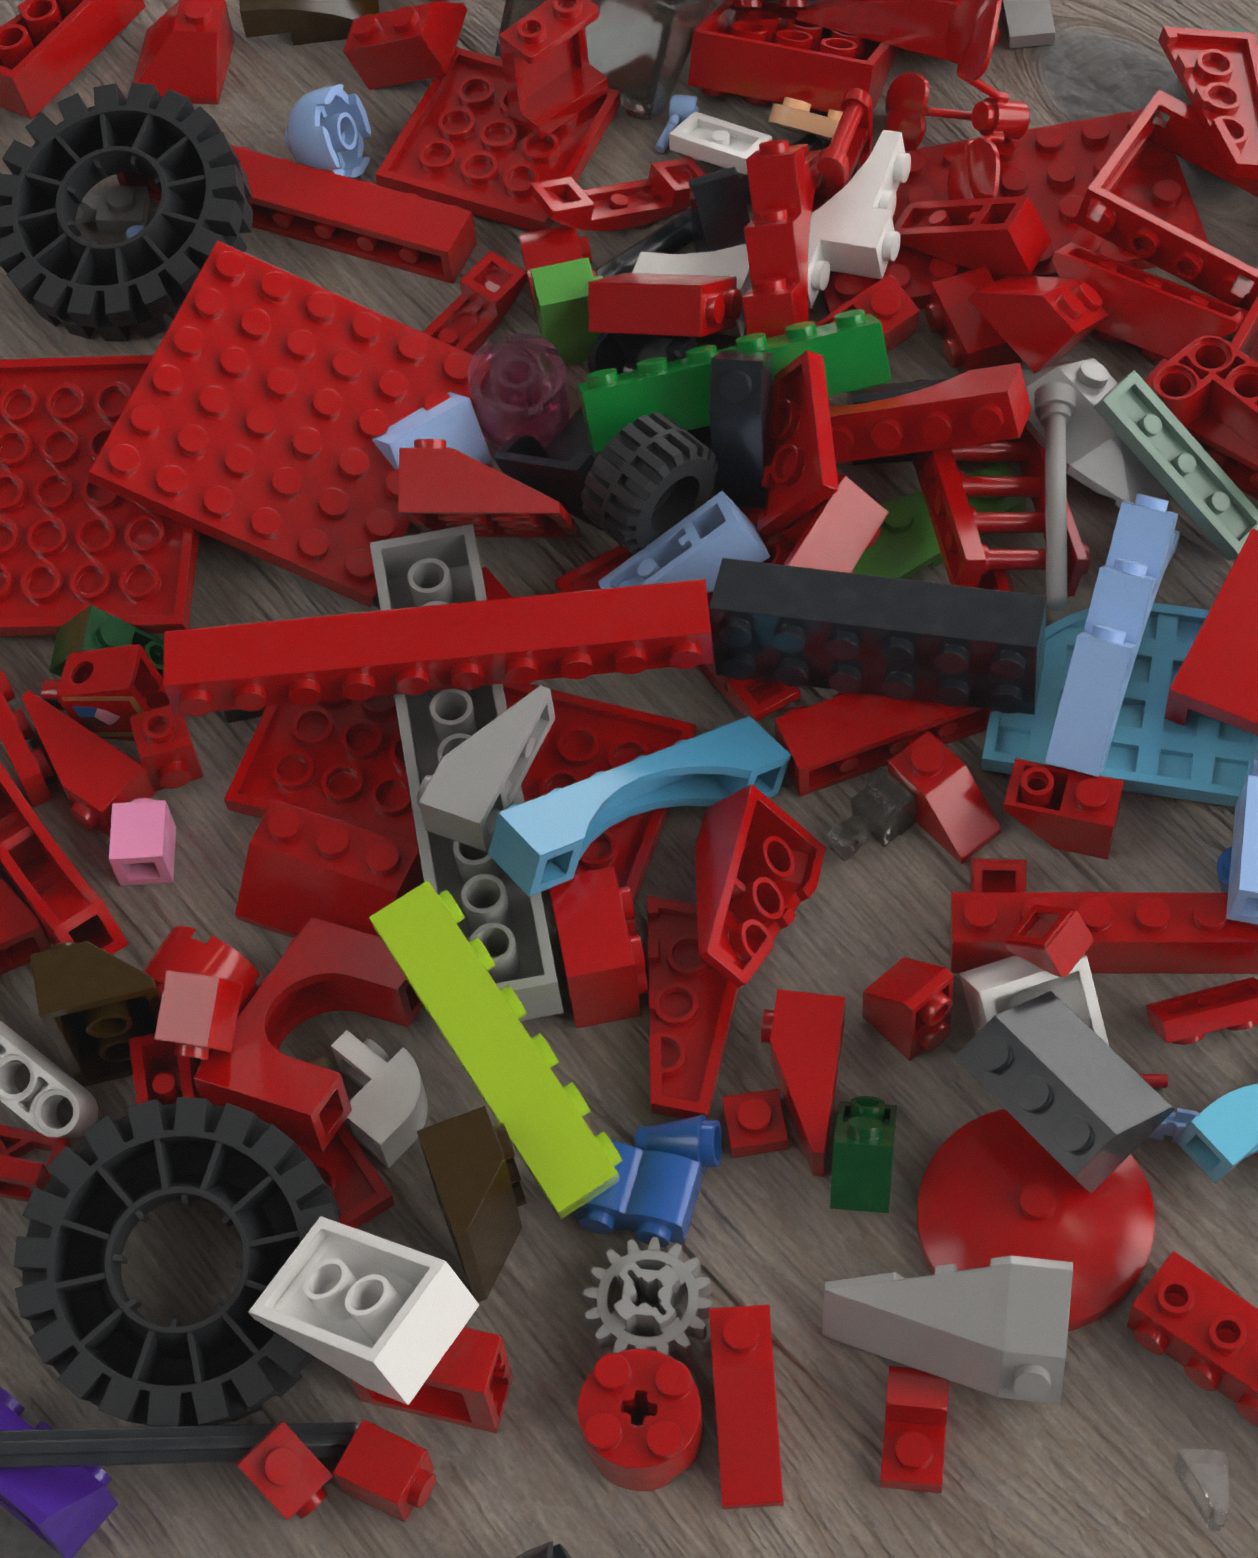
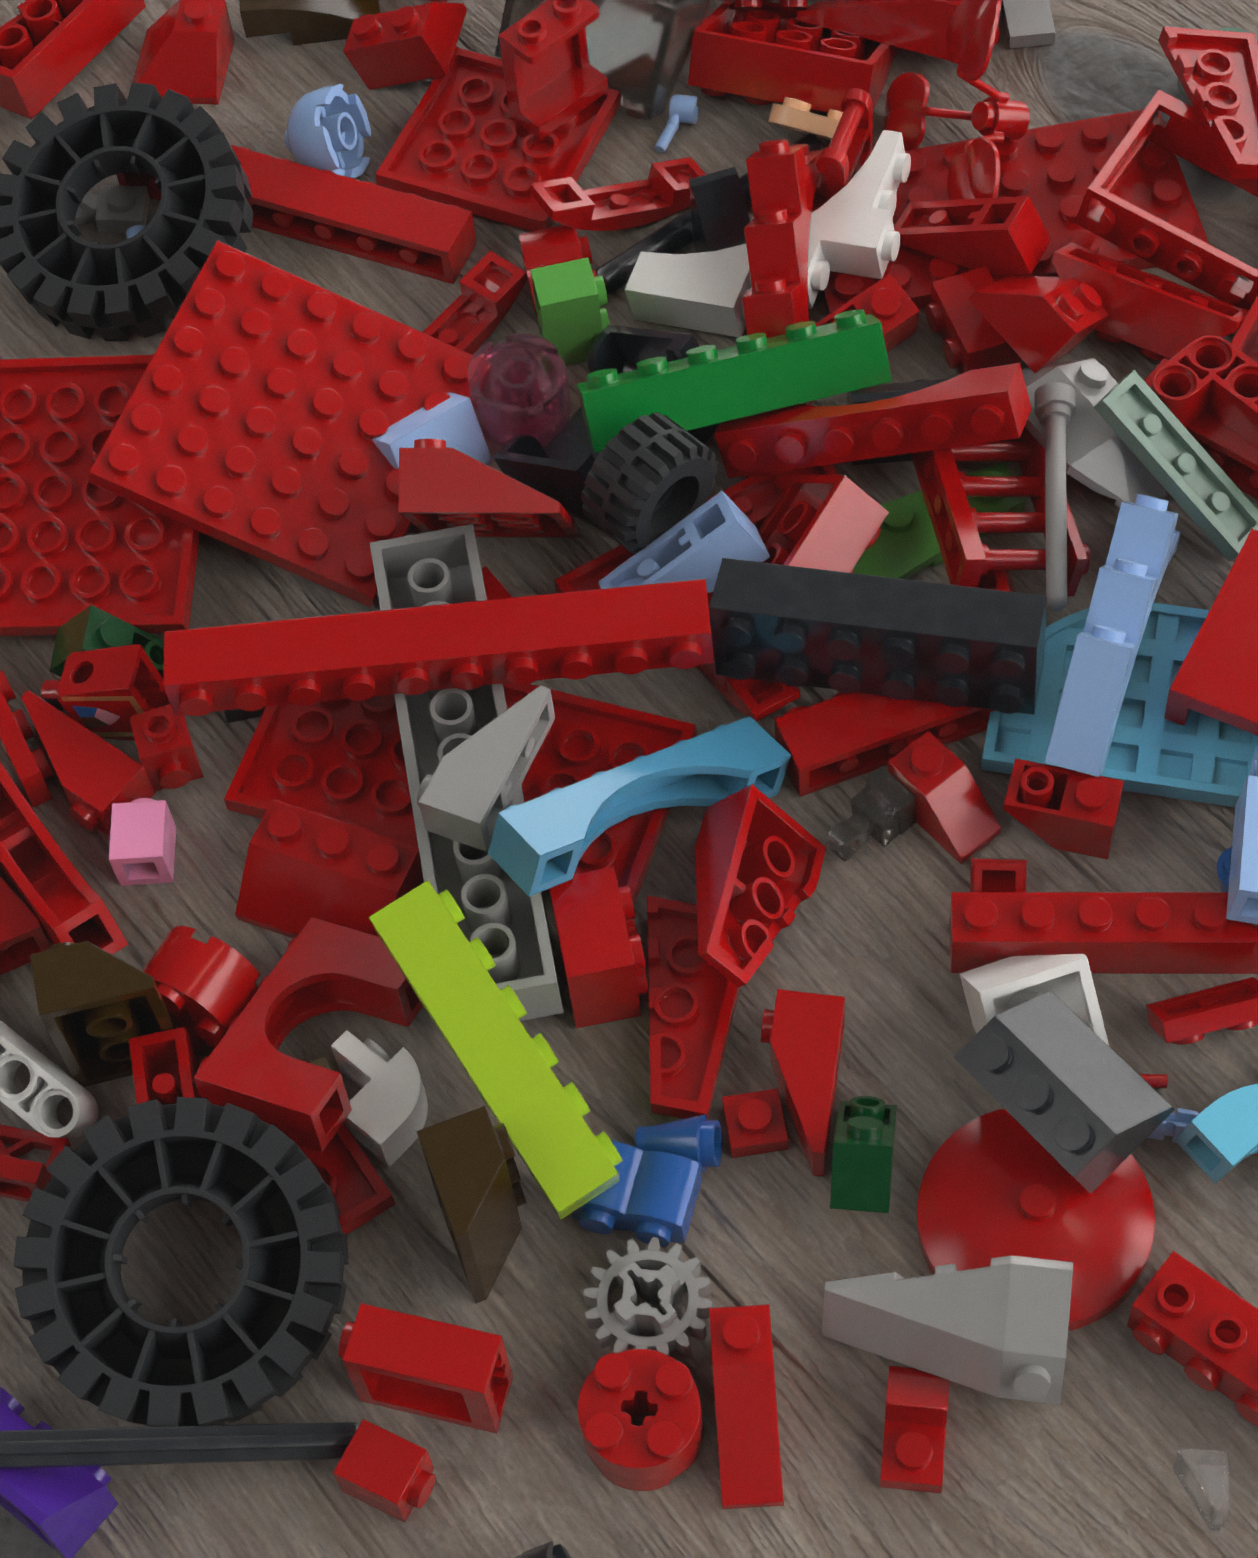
(198, 1013): brick -> none
(285, 1473): red bracket -> none
(367, 1307): white slope -> none
(663, 304): red brick -> none
(716, 141): white plate -> none
(740, 424): black slope -> none
(804, 453): red wing -> none
(911, 1006): red slope -> none
(1051, 939): red slope -> none

